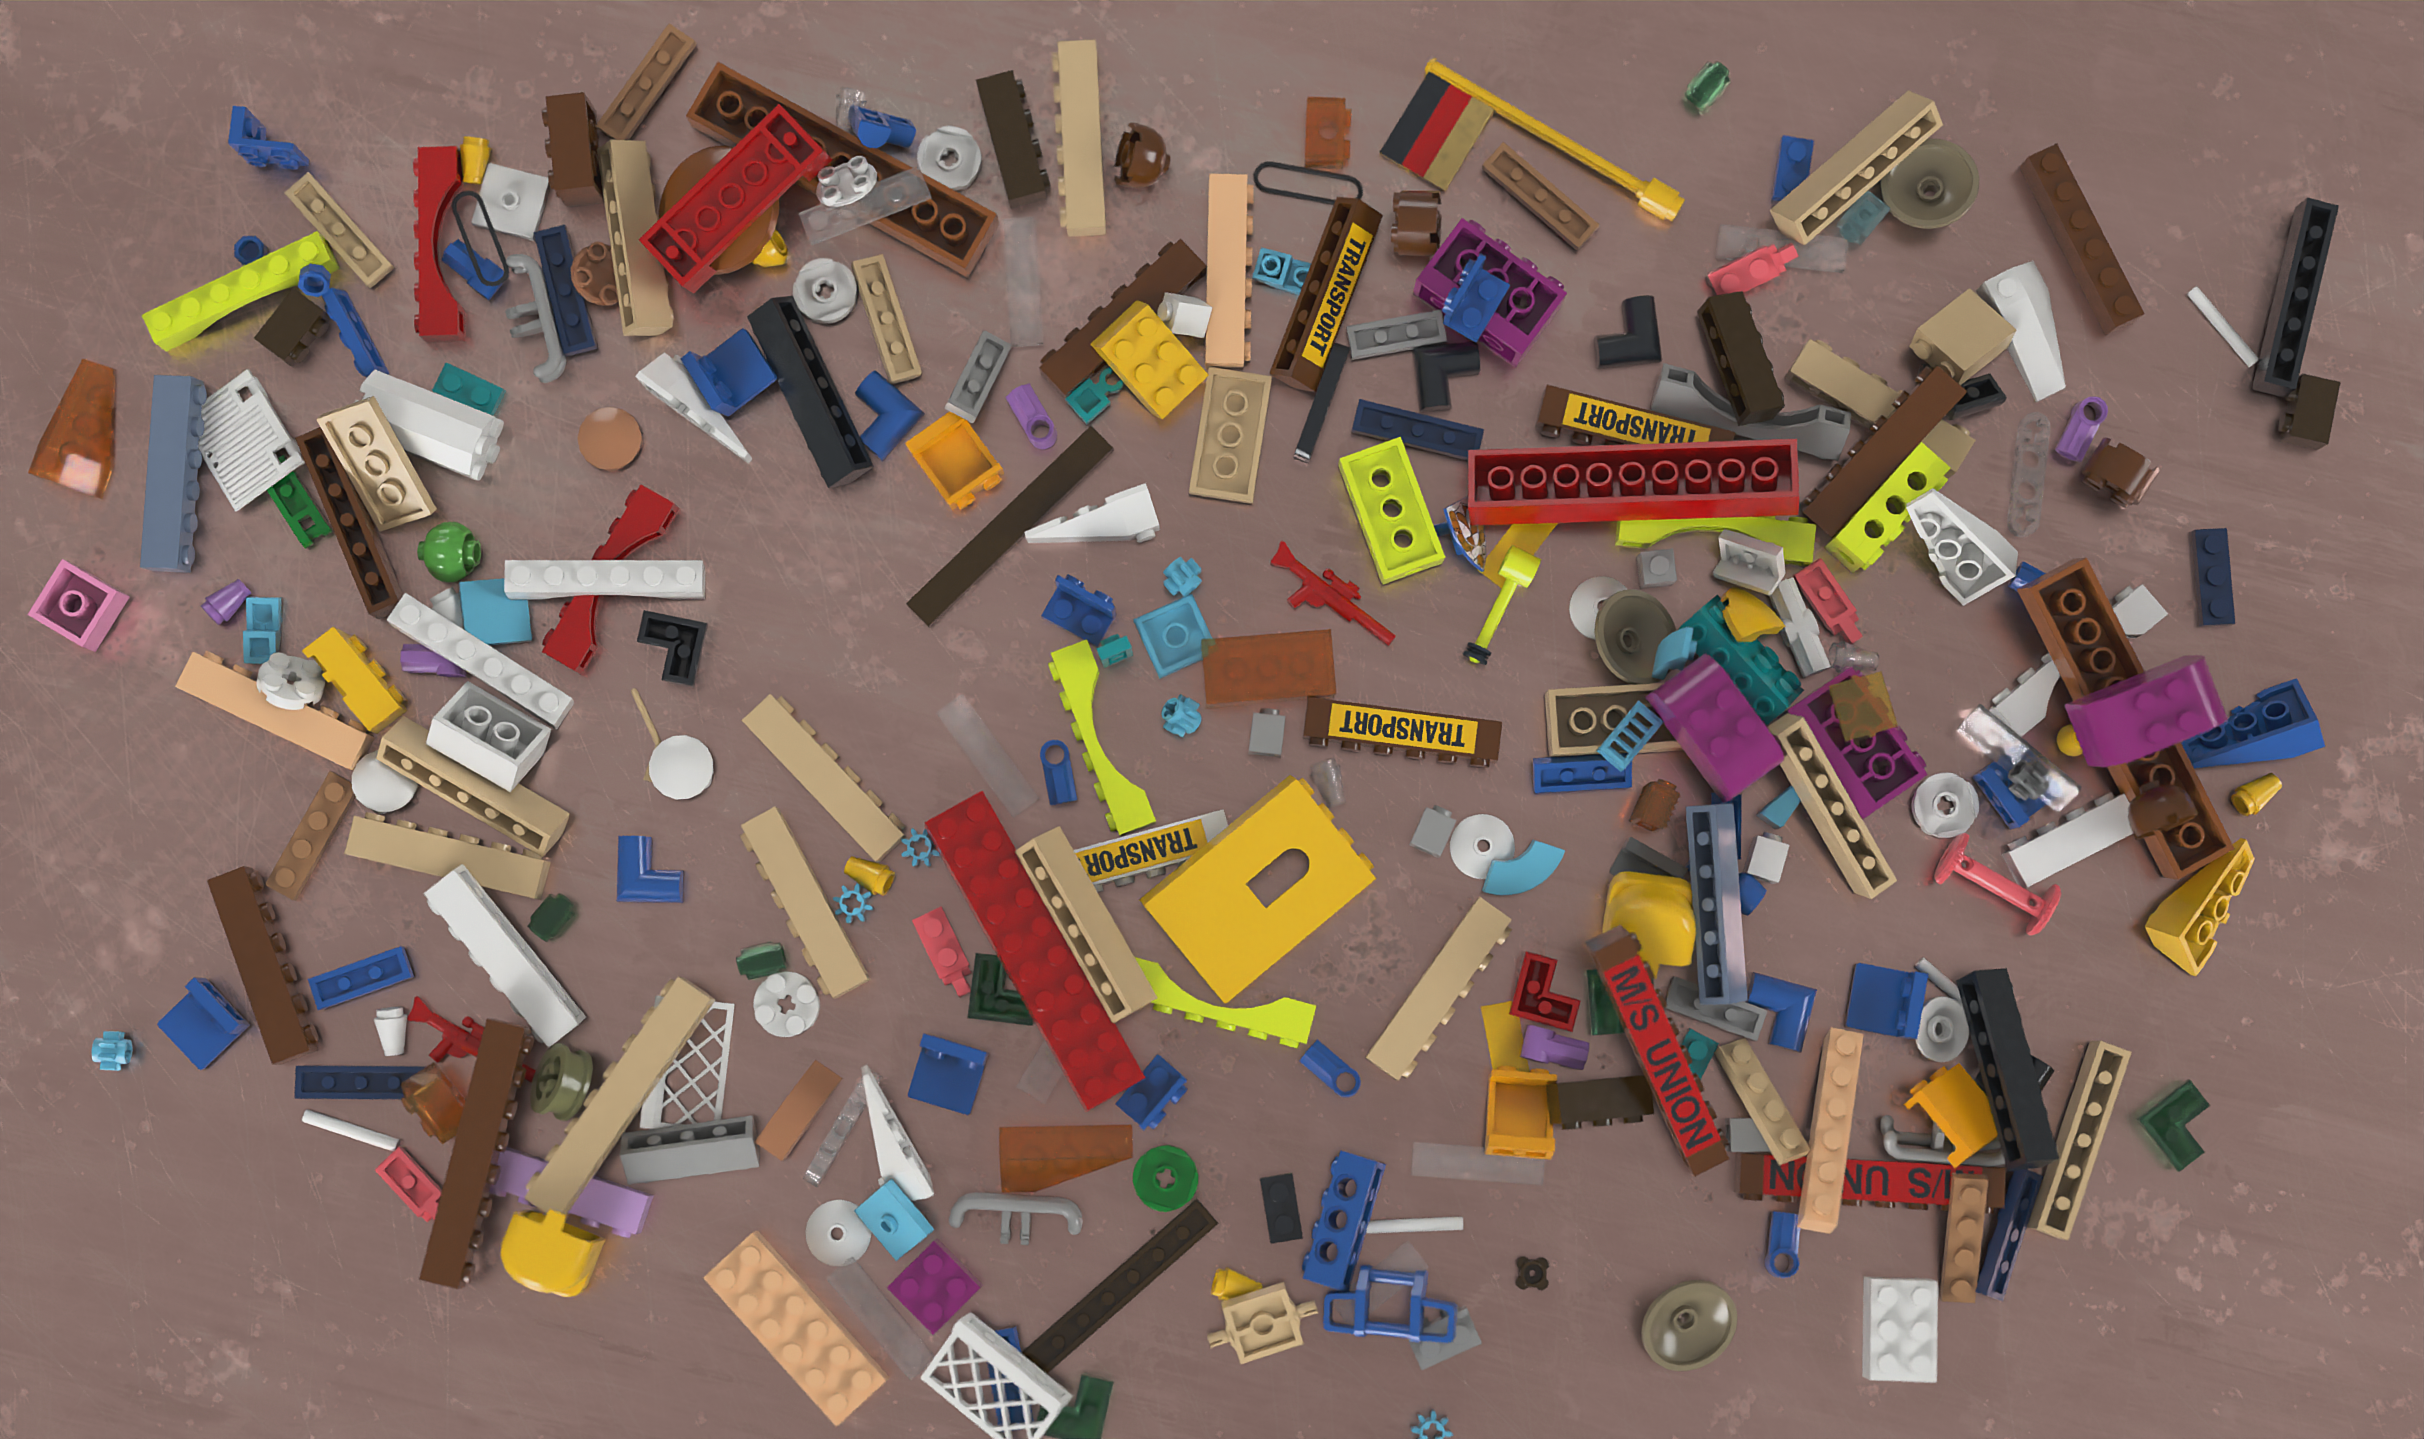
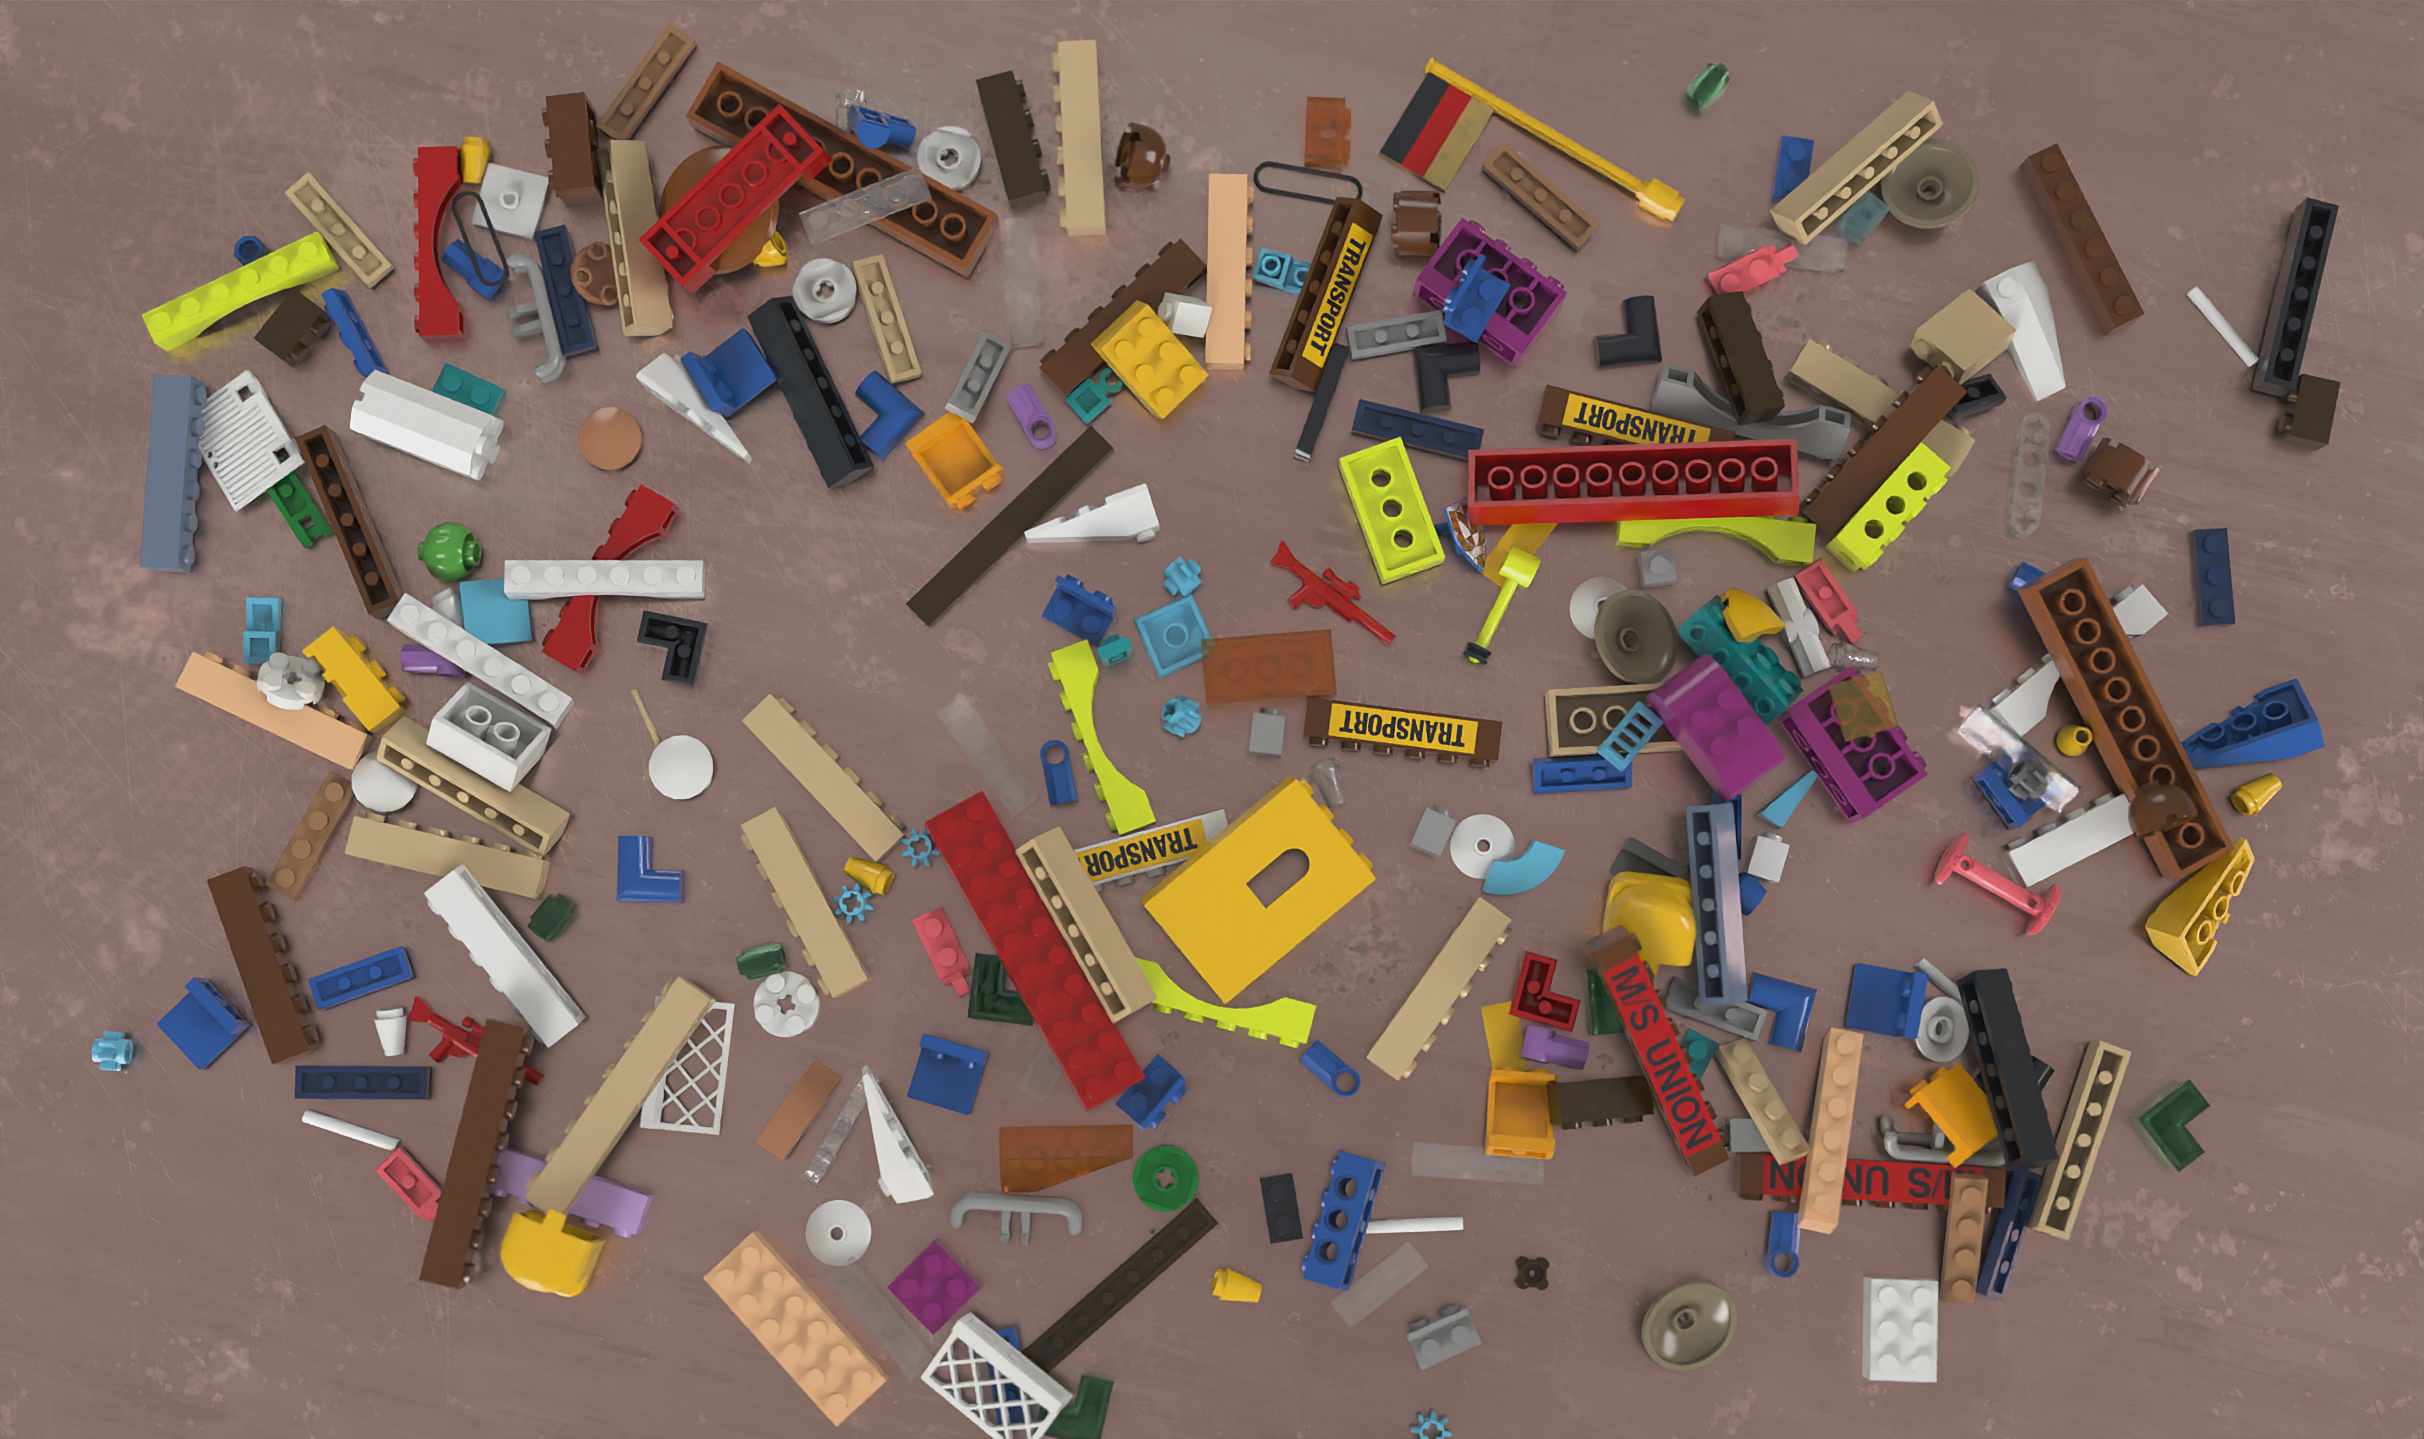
(78, 605): bright pink brick -> none
(79, 435): clear orange wedge -> none
(225, 602): medium lavender cone -> none
(249, 139): blue bracket -> none
(314, 280): blue tile -> none
(376, 463): tan plate -> none
(434, 1101): clear orange brick -> none
(561, 1082): olive wheel -> none
(689, 1150): light grey brick -> none
(846, 182): white dish -> none
(894, 1219): medium azure plate -> none
(1230, 435): tan plate -> none
(1262, 1323): tan plate -> none
(1414, 1331): blue bar -> none
(1655, 805): clear orange brick -> none
(1674, 652): medium azure slope -> none
(1750, 562): white bracket -> none
(1831, 808): tan brick -> none
(1954, 789): white plate -> none
(1964, 549): white wedge -> none
(2147, 712): magenta brick -> none

